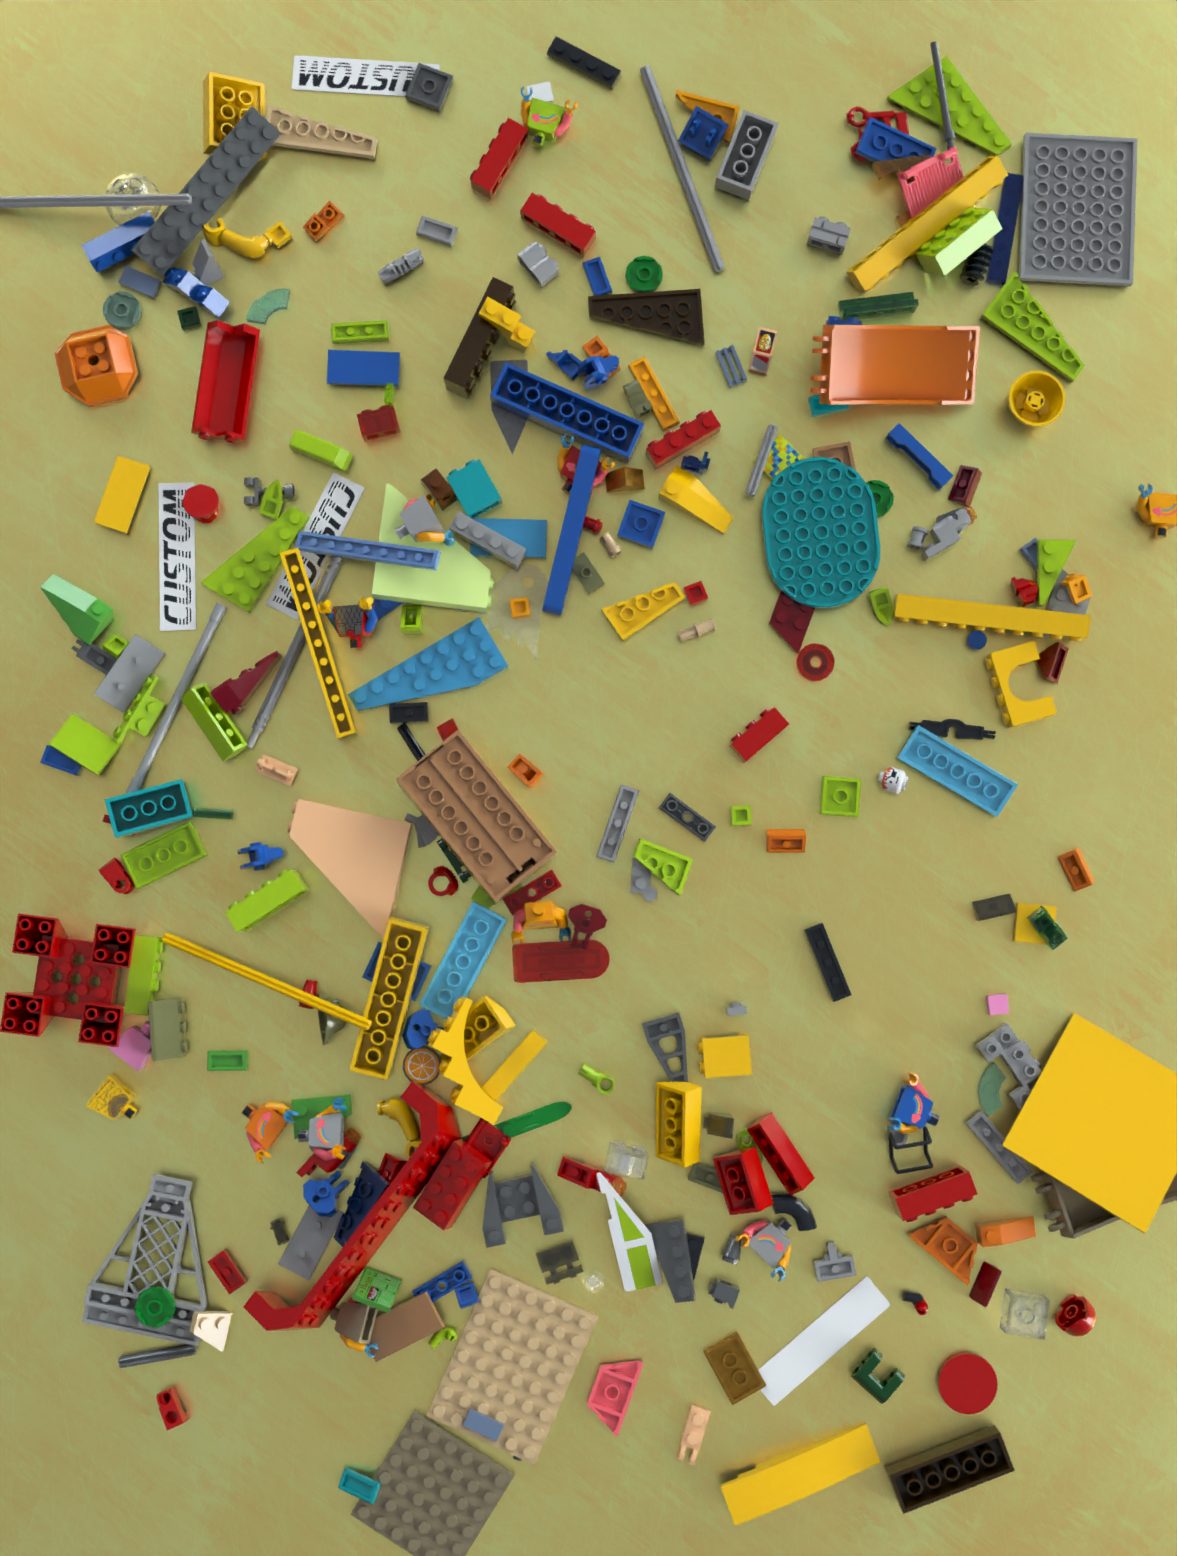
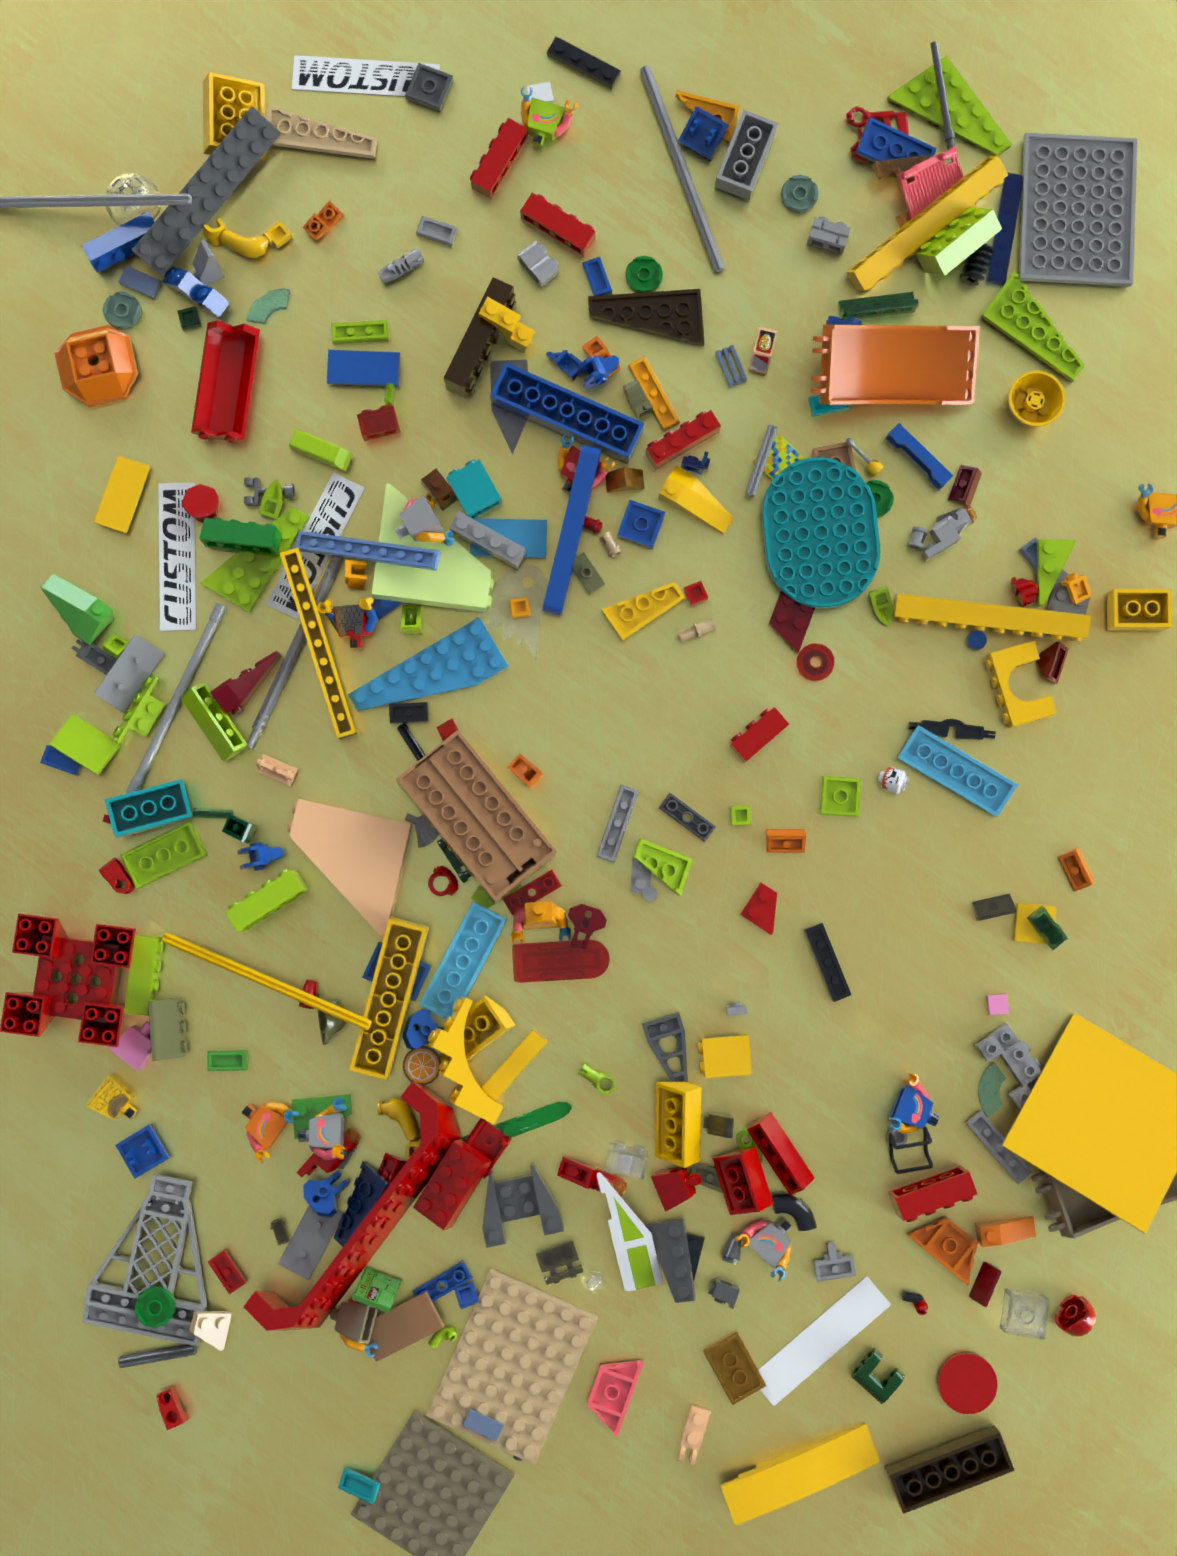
(142, 1151): none -> blue plate
(239, 828): none -> dark green slope
(240, 536): none -> green brick
(355, 574): none -> light orange window
(675, 1186): none -> red torso
(761, 908): none -> red wing
(799, 194): none -> sand green tile
(873, 466): none -> hinge
(1139, 610): none -> yellow brick

